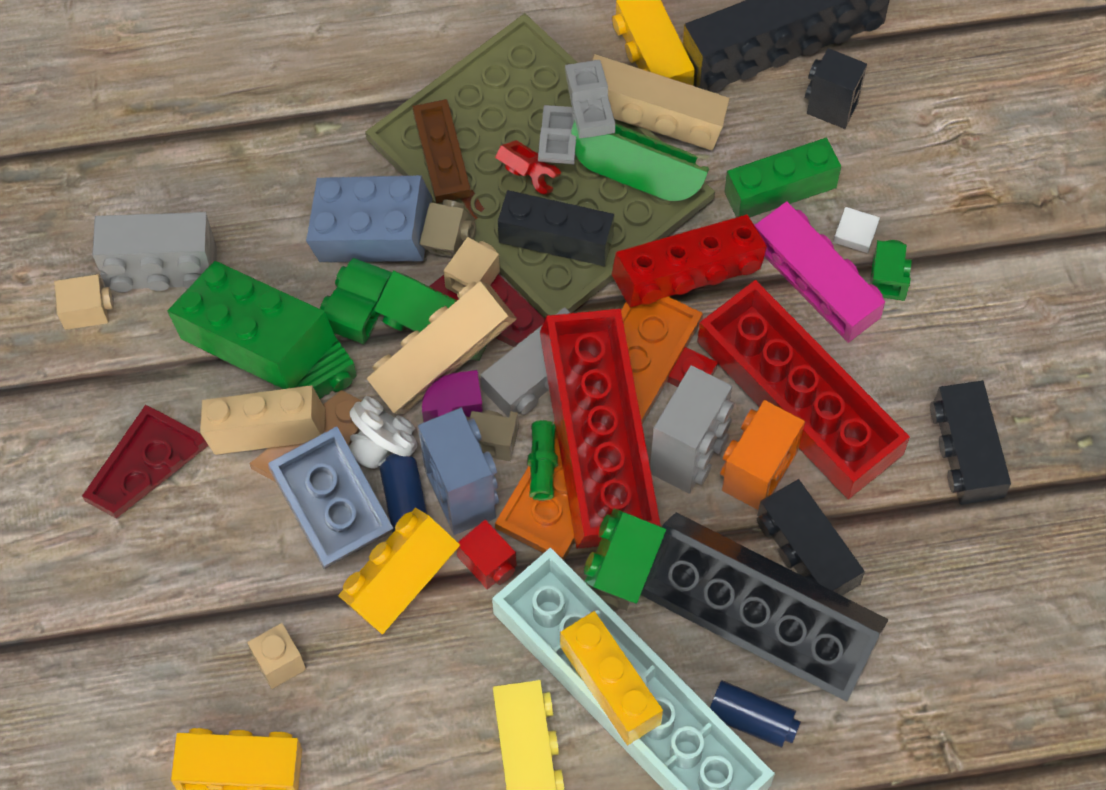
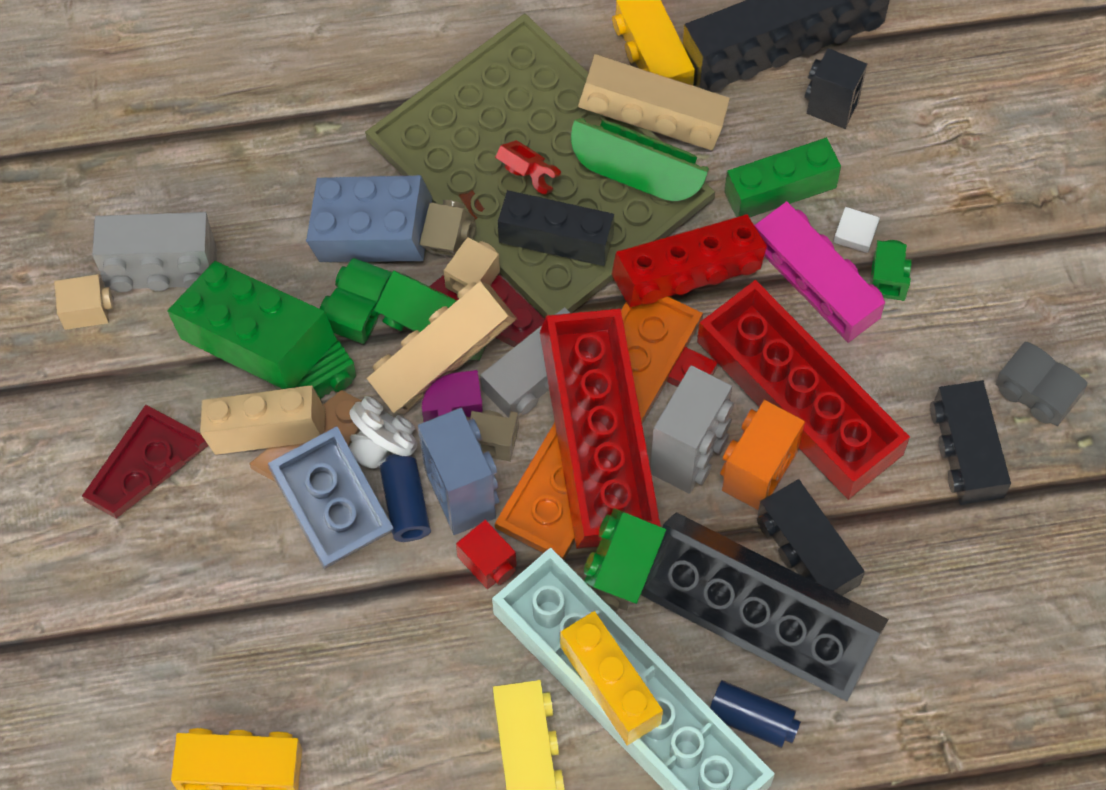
(276, 656): tan brick -> none
(398, 569): yellow brick -> none
(441, 151): reddish brown plate -> none
(542, 460): green pin -> none
(556, 140): light grey slope -> none
(590, 98): light grey slope -> none
(1041, 384): none -> dark grey brick

